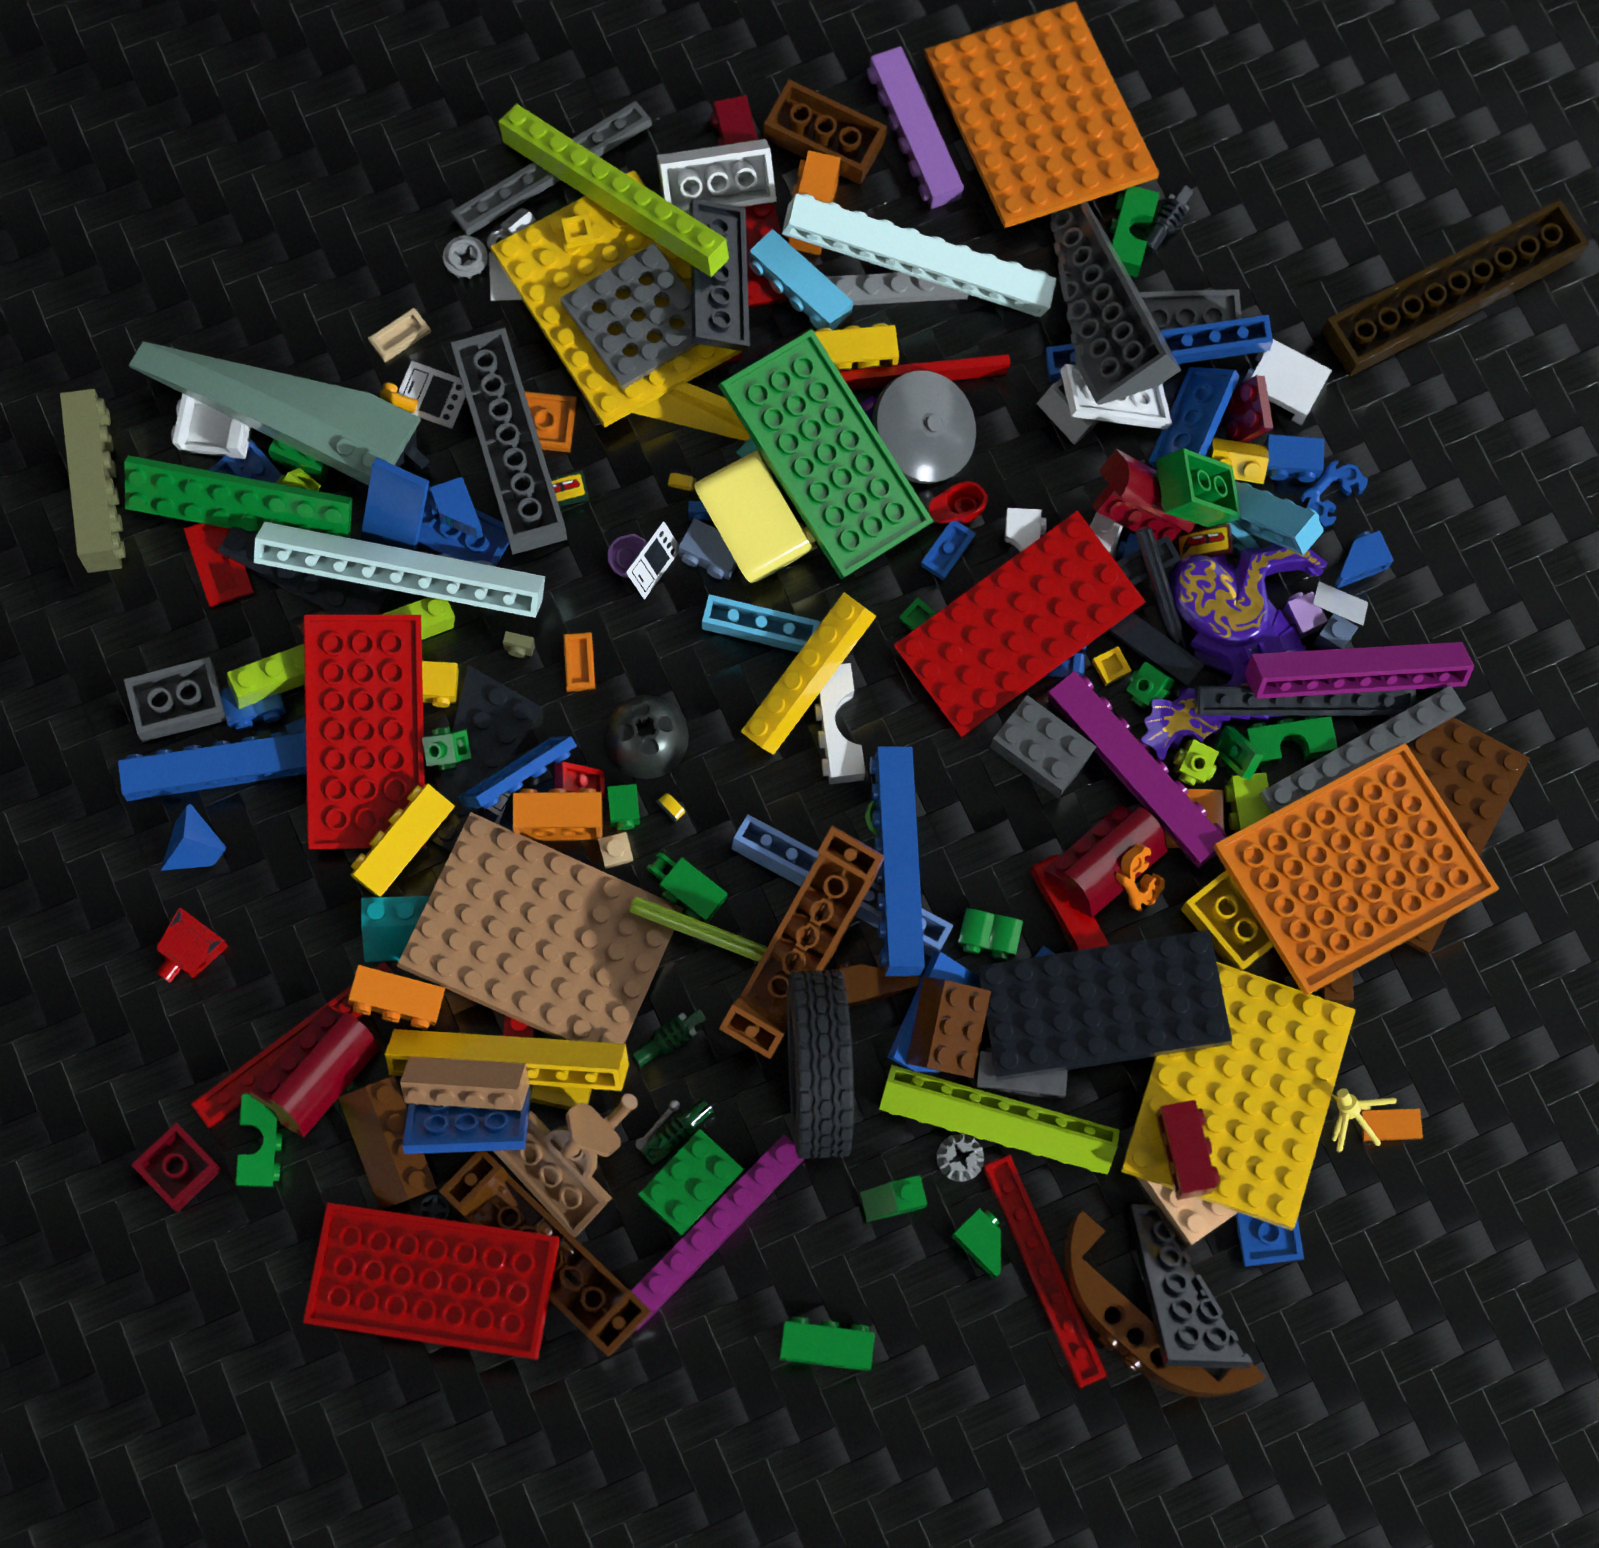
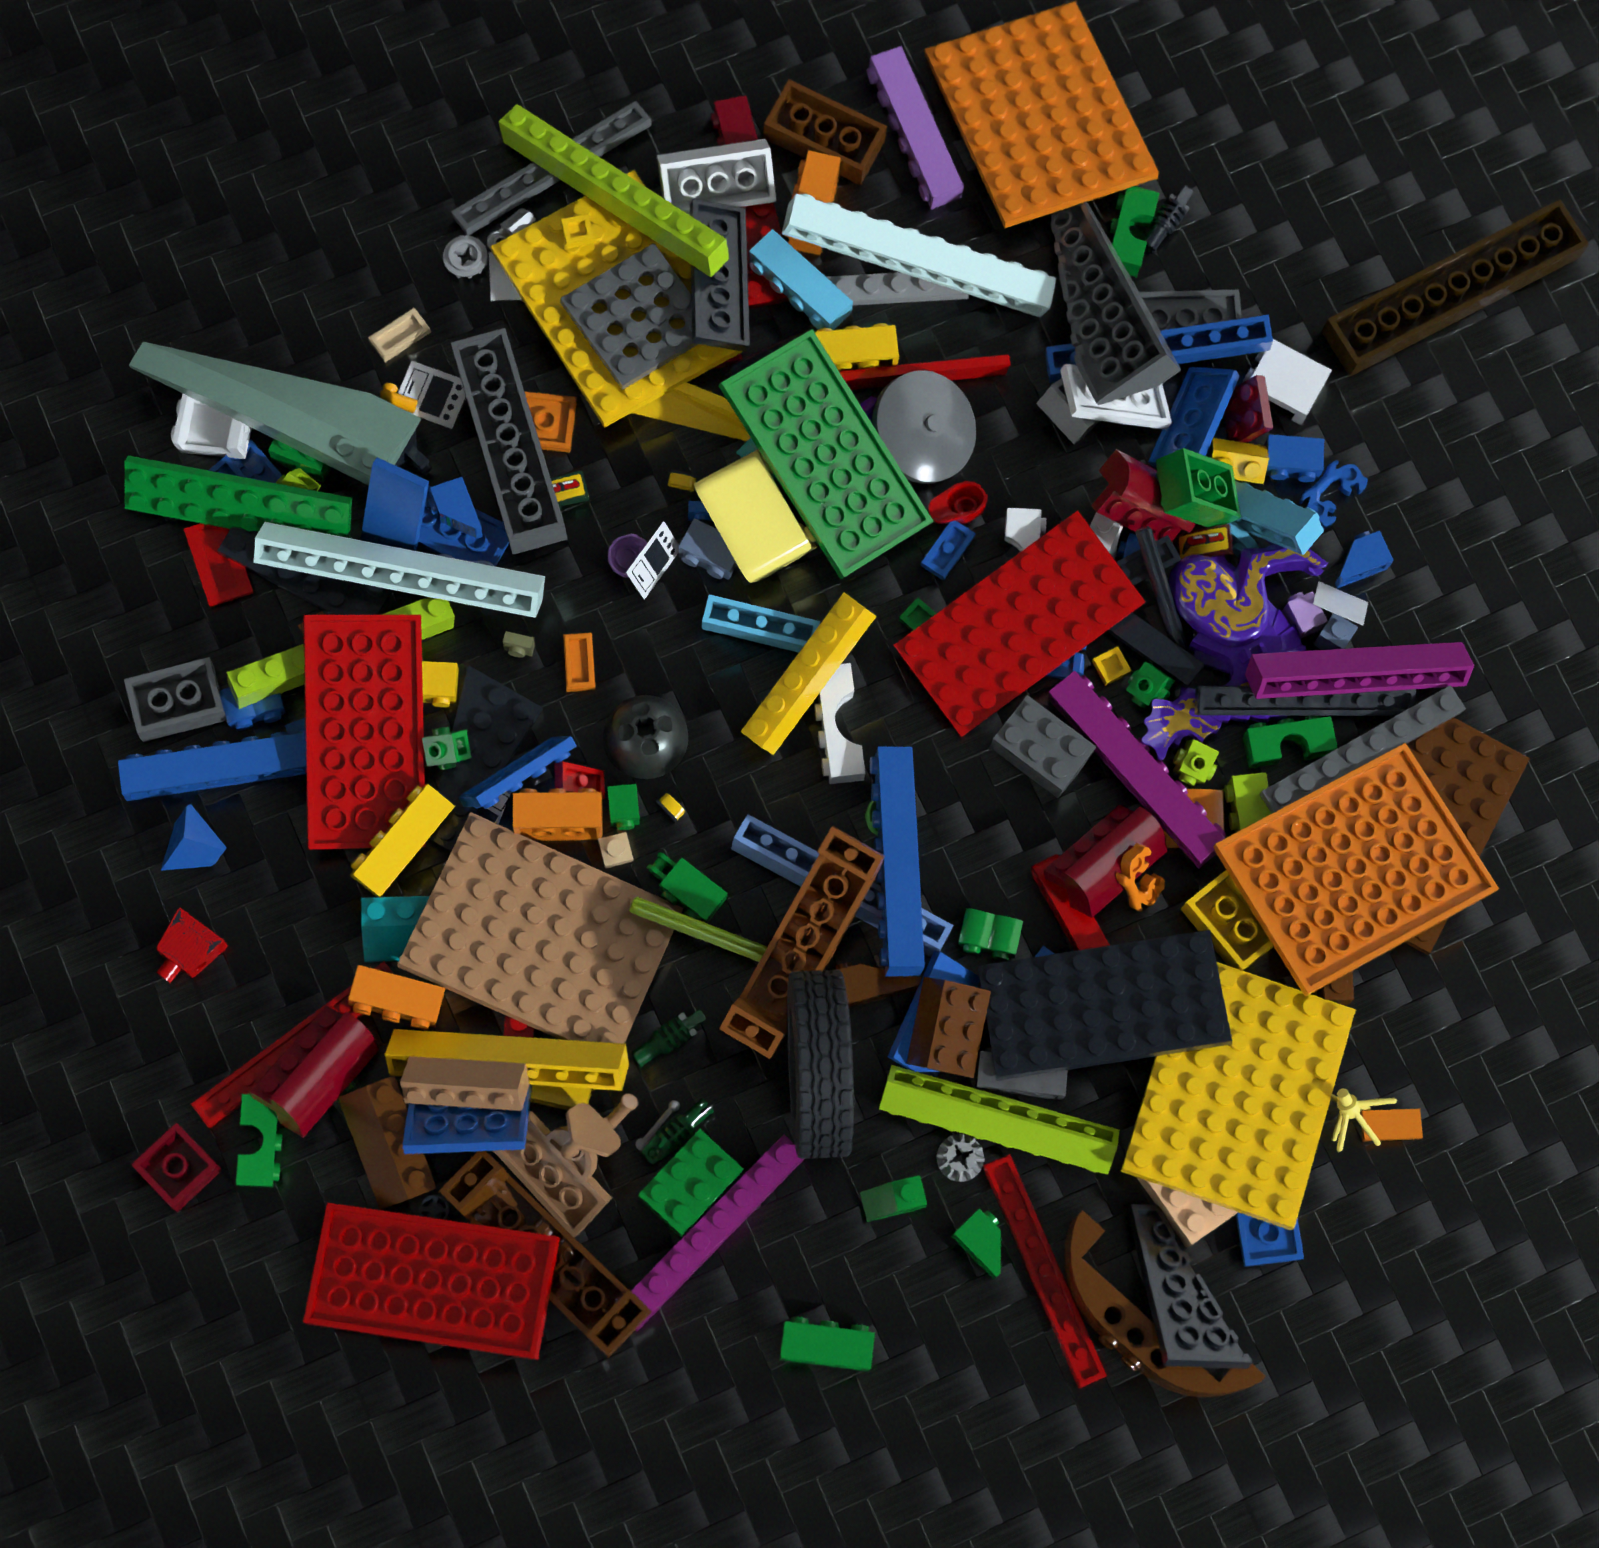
(91, 480): olive brick -> none
(1187, 1149): dark red brick -> none
(1238, 752): green plate -> none

